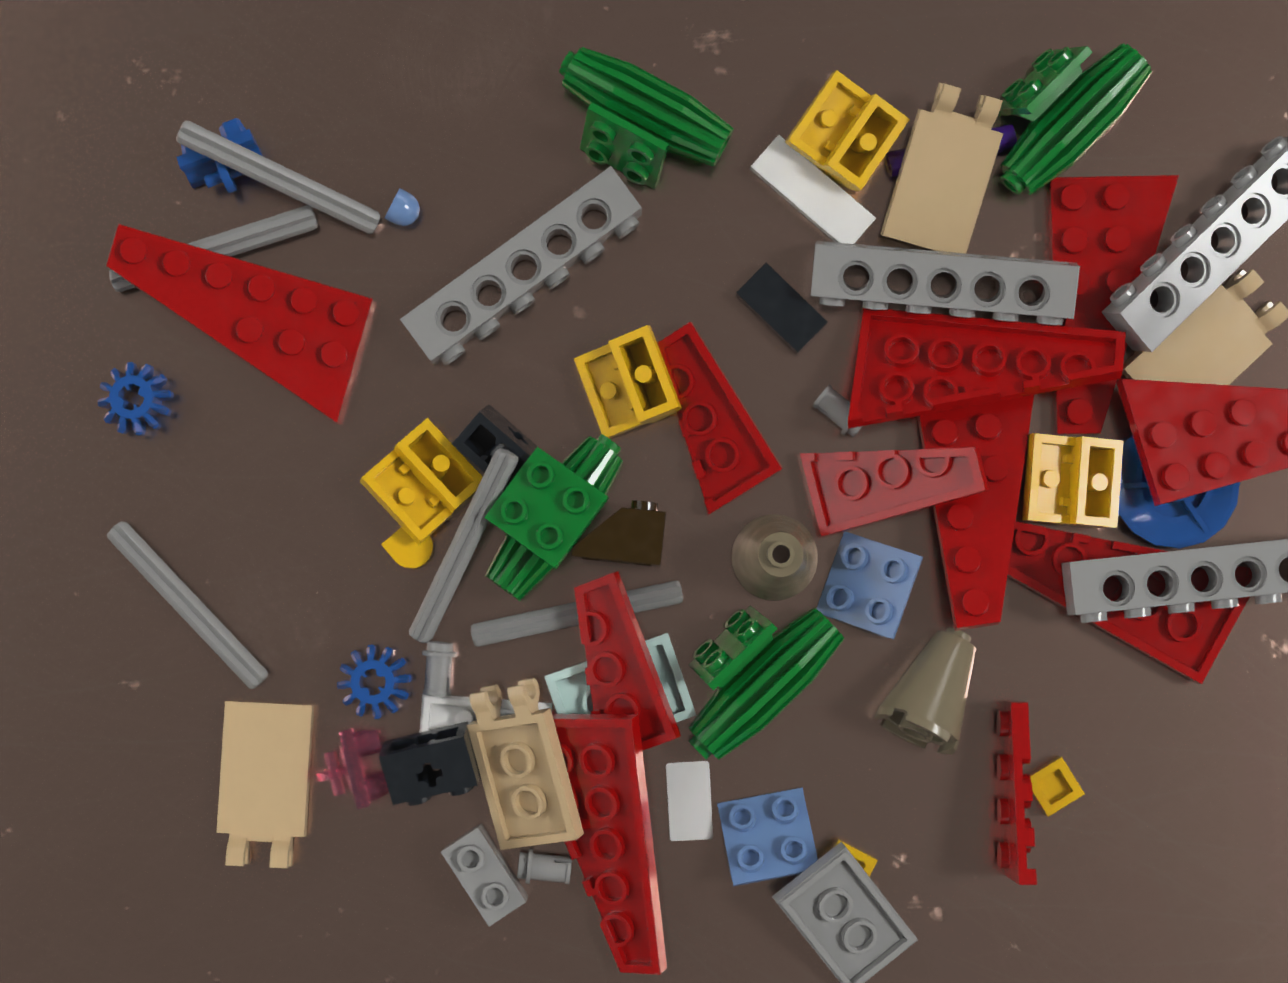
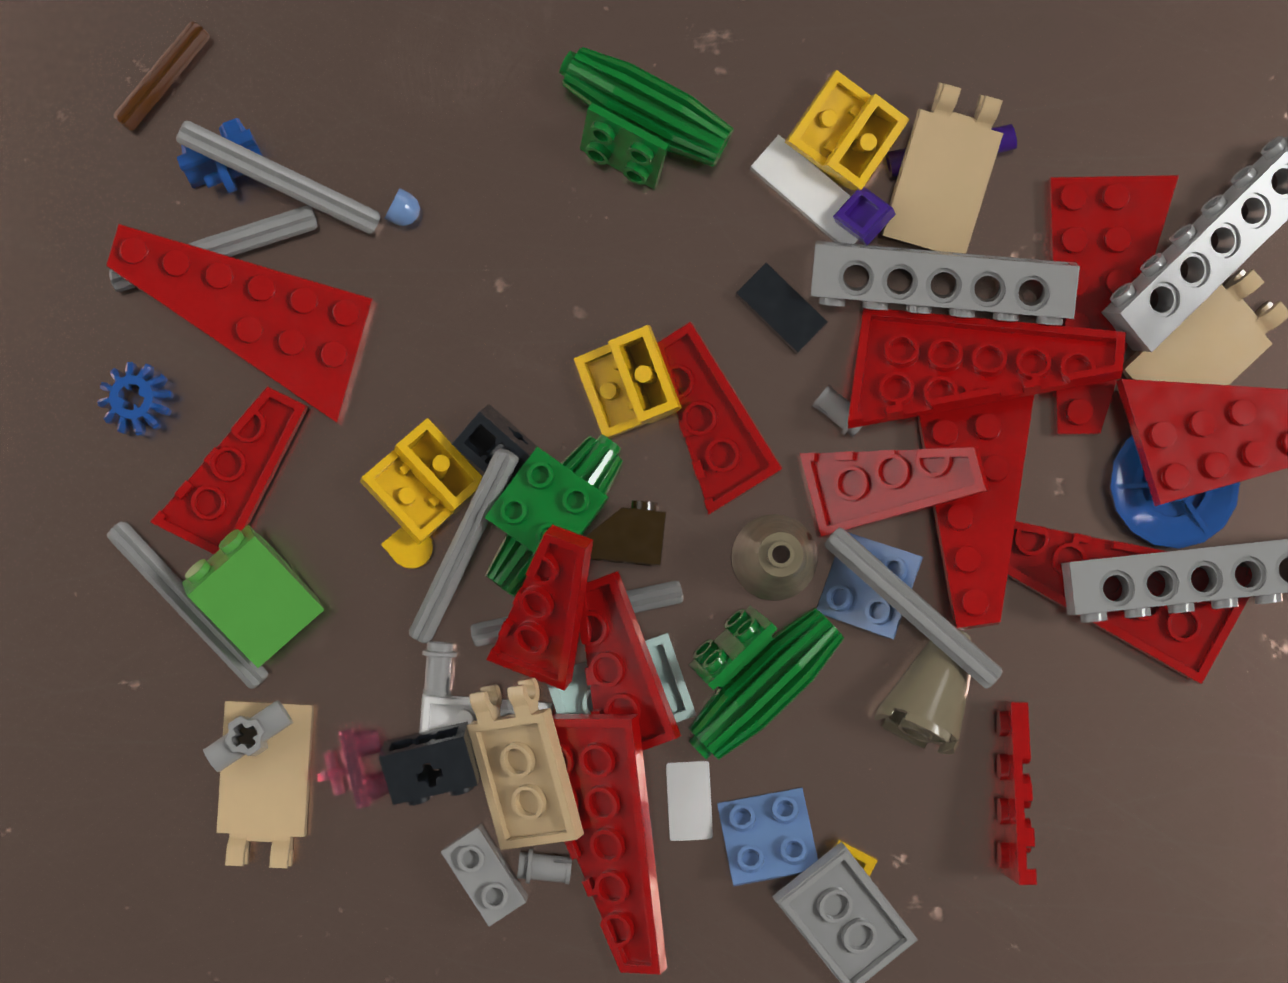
(161, 75): none -> reddish brown axle
(229, 749): none -> light grey axle
(234, 474): none -> red wing
(251, 595): none -> bright green brick
(366, 693): blue gear -> none
(547, 611): none -> red wing
(602, 193): light grey brick -> none
(864, 215): none -> dark purple tile
(913, 608): none -> light grey axle
(1054, 786): yellow tile -> none
(1067, 110): green plate -> none
(1072, 481): yellow brick -> none

